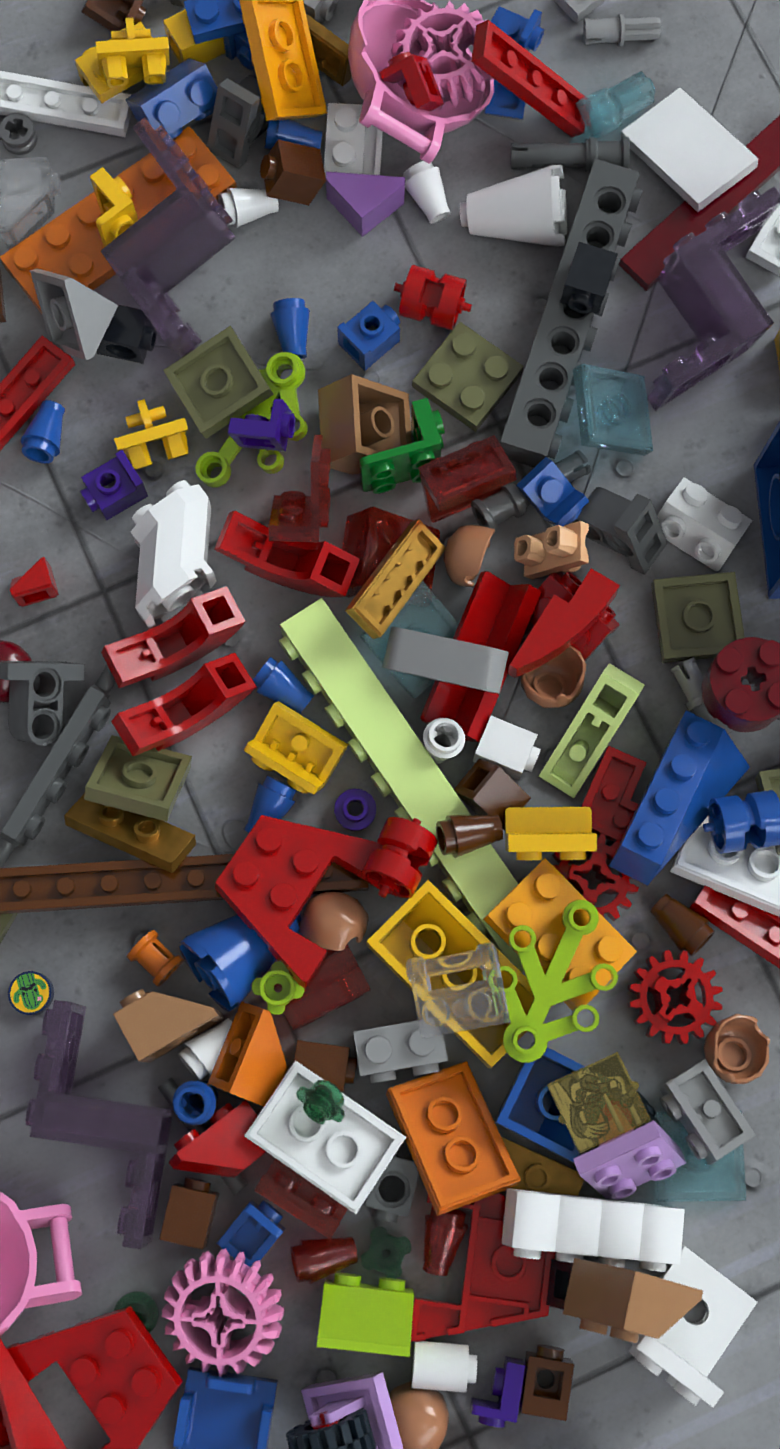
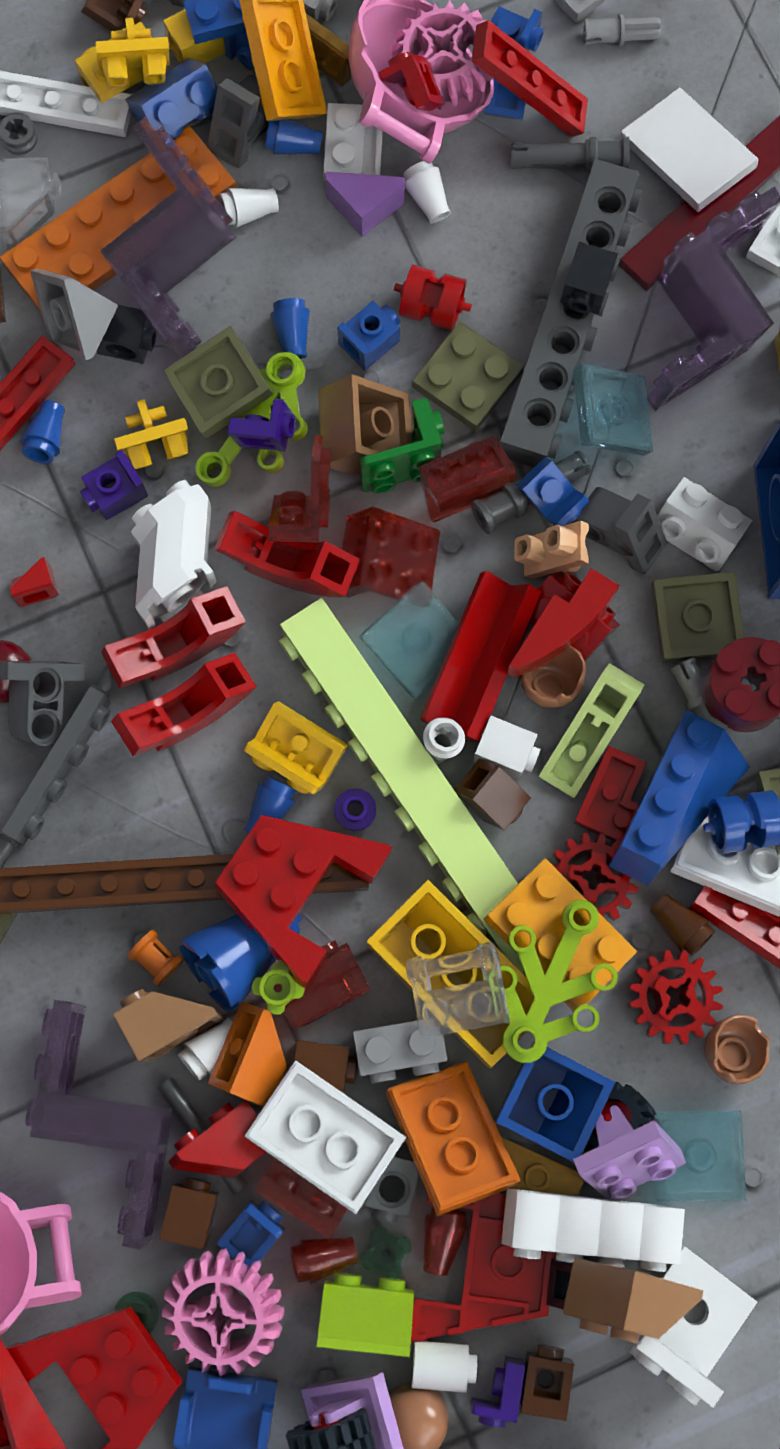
(31, 993): tile -> none
(115, 205): yellow bracket -> none
(132, 833): pearl gold plate -> none
(138, 783): olive plate -> none
(189, 1107): blue cone -> none
(281, 685): blue cone -> none
(293, 172): reddish brown brick -> none
(322, 1102): clear green plate -> none
(334, 920): nougat hair -> none
(395, 579): pearl gold plate -> none
(402, 851): red wheel -> none
(445, 659): light grey beam -> none
(466, 552): nougat hair -> none
(467, 833): reddish brown cone -> none
(520, 209): white cone -> none
(549, 829): yellow bracket -> none
(598, 1102): clear yellow piece -> none
(608, 107): clear light blue piece -> none
(705, 1112): light grey bracket -> none

